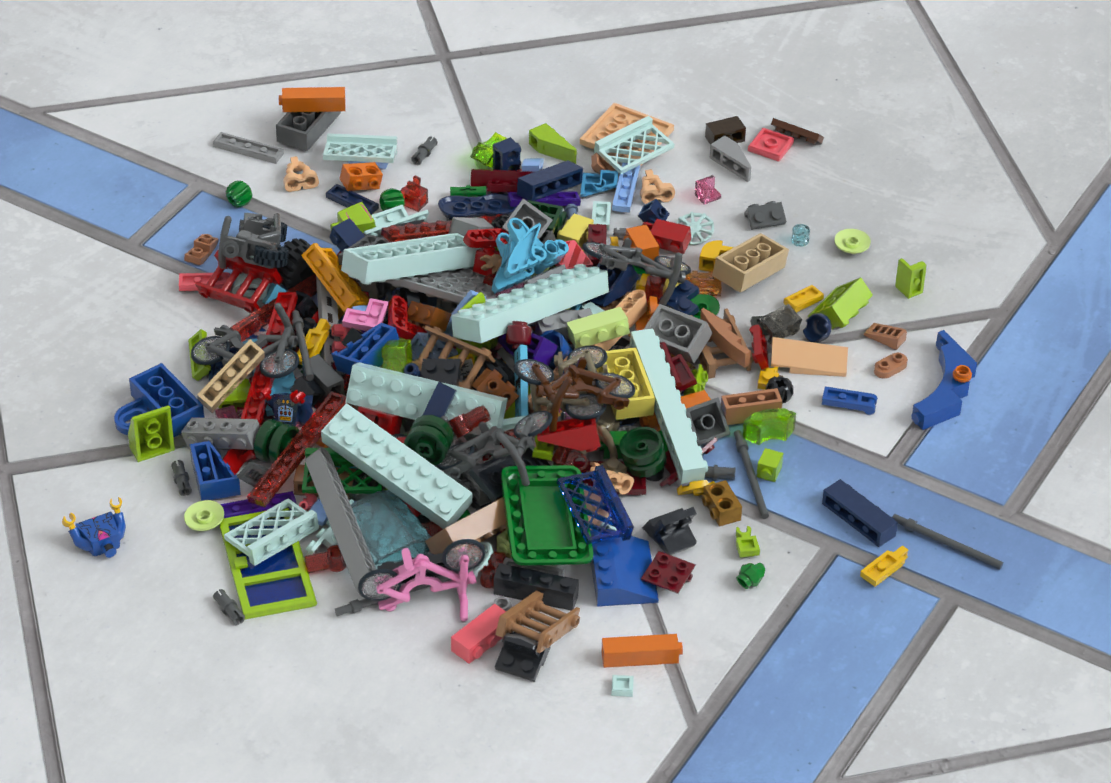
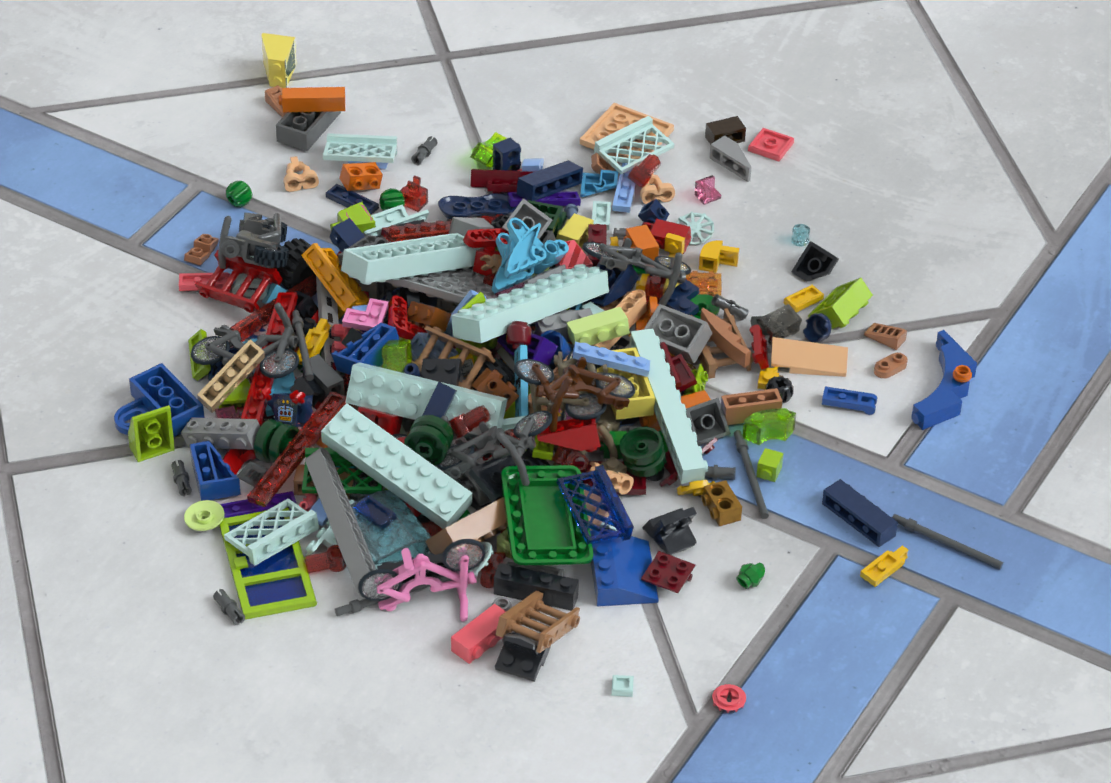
(99, 533): blue torso -> none
(248, 147): light grey tile -> none
(272, 99): none -> nougat slope
(278, 58): none -> light yellow slope
(375, 512): none -> clear blue tile
(468, 191): green pin -> none
(550, 143): lime slope -> none
(613, 359): none -> light blue plate
(641, 174): none -> clear red piece
(641, 650): orange brick -> none
(674, 244): none -> yellow plate
(733, 308): none -> dark grey pin
(736, 694): none -> coral gear
(746, 544): lime plate -> none
(750, 262): tan brick -> none
(765, 215): dark grey bracket -> none
(796, 131): reddish brown plate -> none
(814, 262): none -> black slope
(852, 241): yellowish green dish -> none
(910, 278): lime panel -> none

